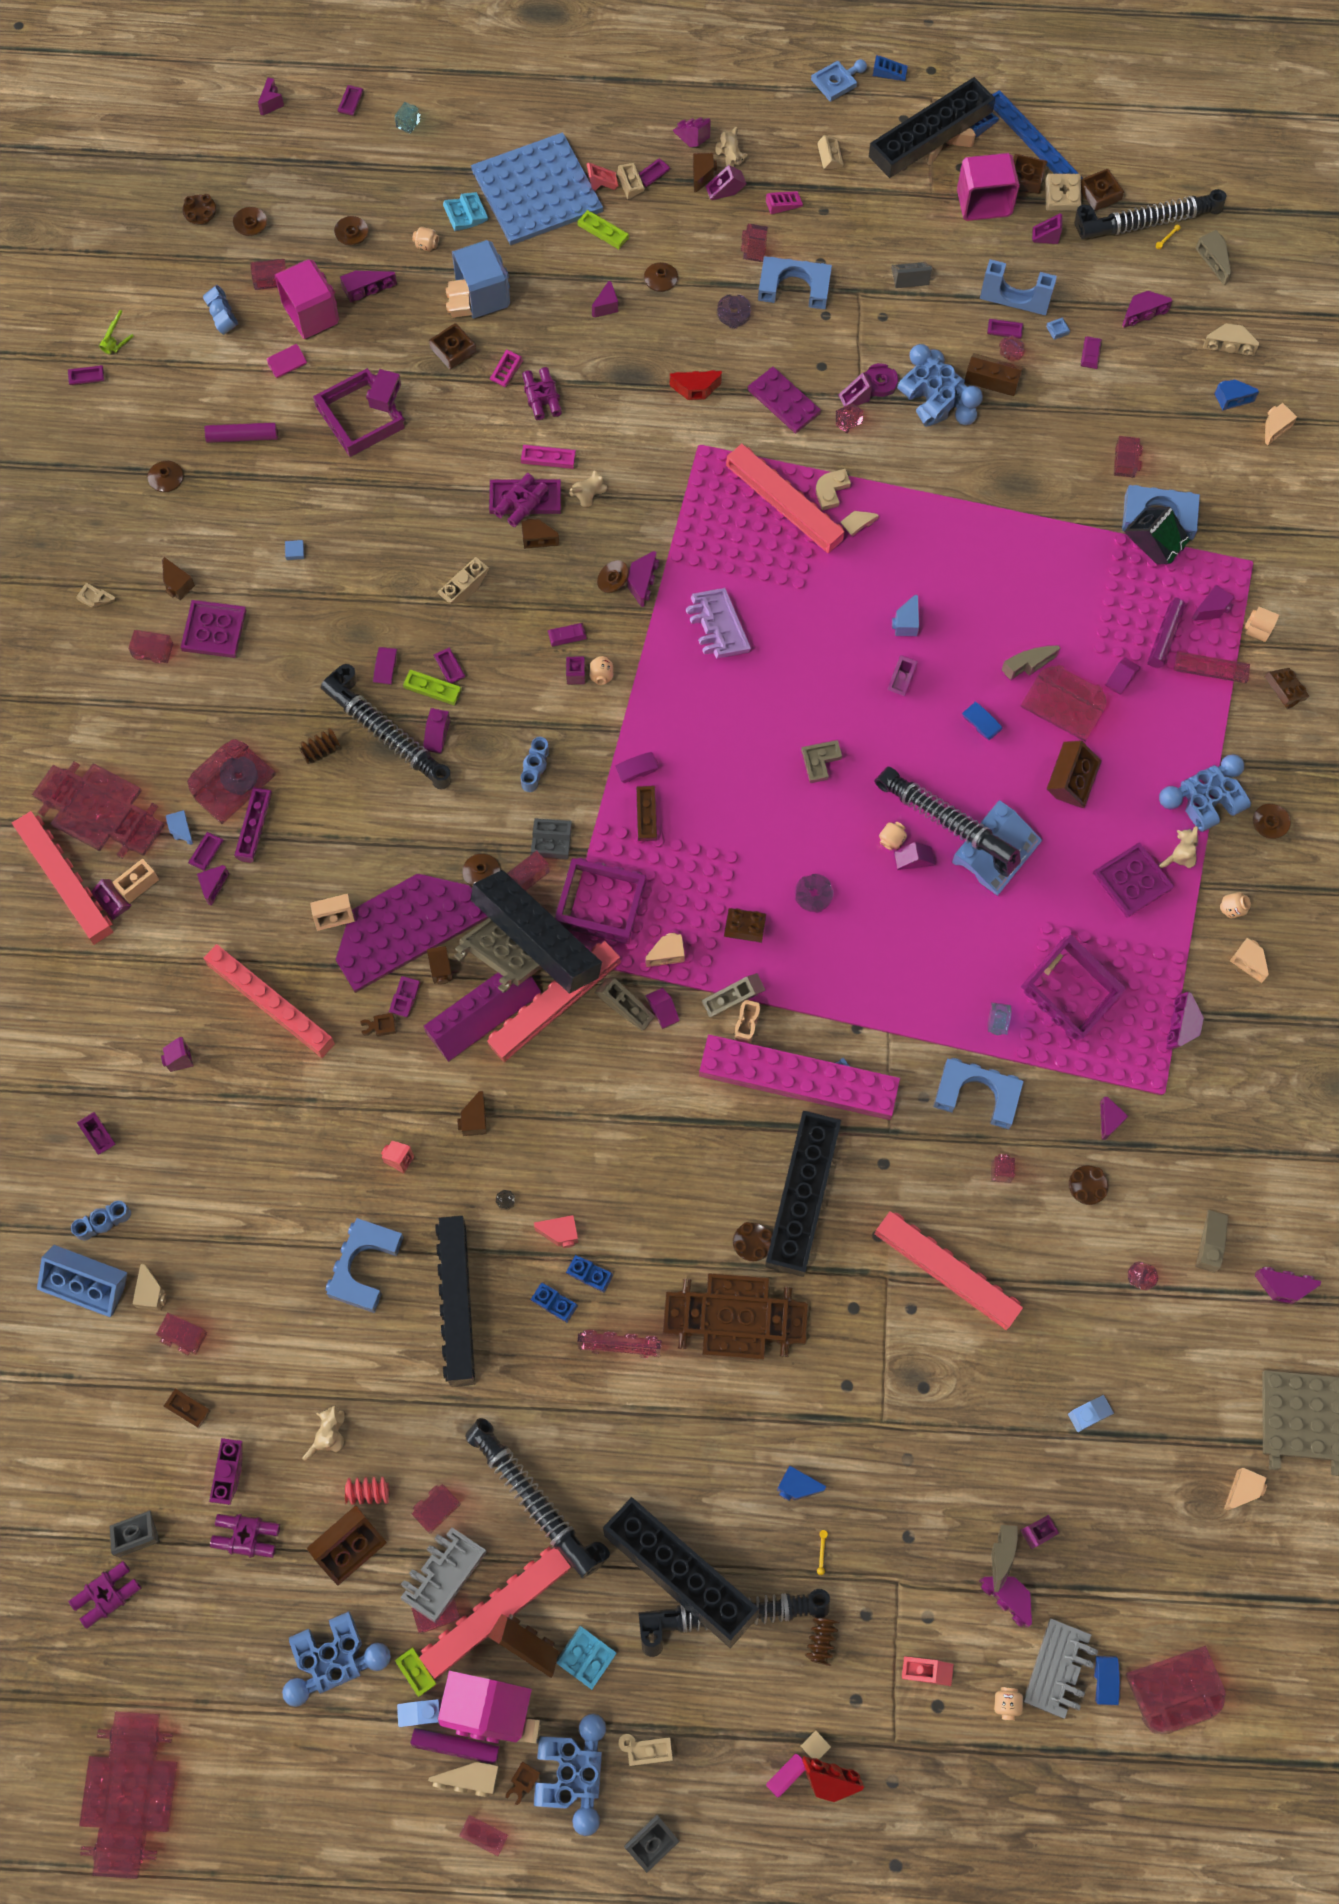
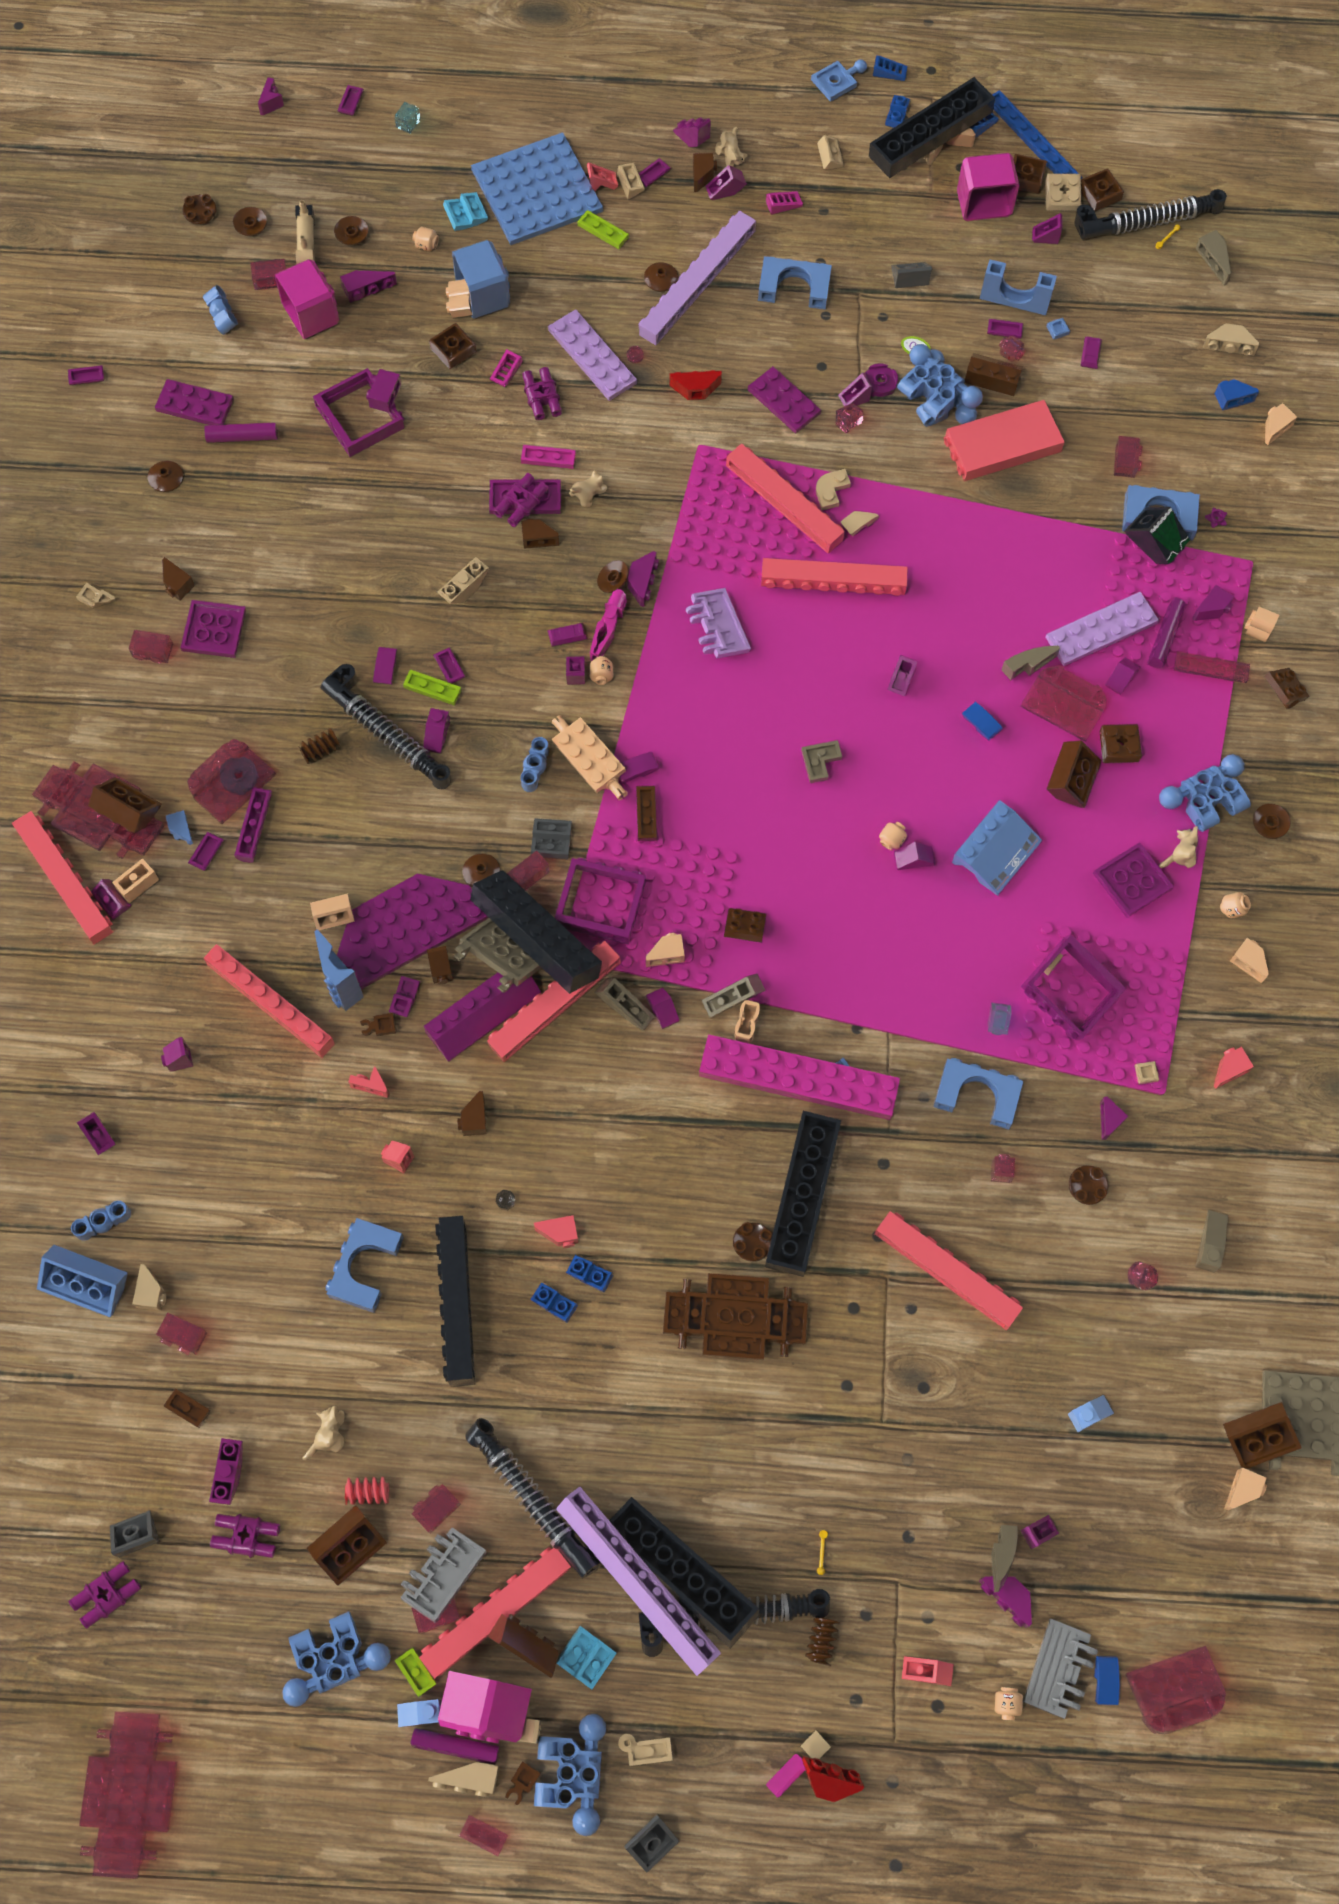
(108, 343): lime plant -> none
(123, 804): none -> reddish brown slope
(194, 403): none -> magenta plate
(212, 881): magenta slope -> none
(286, 361): dark pink slope -> none
(294, 550): medium blue tile -> none
(305, 232): none -> tan piece
(339, 979): none -> medium blue piece
(374, 1085): none -> coral slope
(589, 756): none -> light nougat plate
(592, 355): none -> lavender plate
(606, 302): magenta slope -> none
(613, 610): none -> dark pink arm
(623, 1344): clear pink plate -> none
(635, 354): none -> clear pink plate
(638, 1581): none -> lavender brick
(697, 278): none -> lavender brick
(734, 319): clear purple plate -> none
(754, 242): clear pink brick -> none
(797, 1485): blue slope -> none
(816, 903): clear purple plate -> none
(834, 576): none -> coral brick
(897, 111): none -> blue slope
(907, 618): medium blue slope -> none
(908, 343): none -> sticker
(1003, 440): none -> coral brick
(1005, 856): black piece -> none
(1102, 628): none -> lavender plate
(1112, 749): none -> reddish brown brick
(1145, 307): magenta slope -> none
(1146, 1072): none -> tan tile
(1185, 1022): magenta slope -> none
(1216, 513): none -> magenta plate
(1232, 1065): none -> coral slope
(1262, 1436): none -> reddish brown slope
(1285, 1286): magenta slope -> none

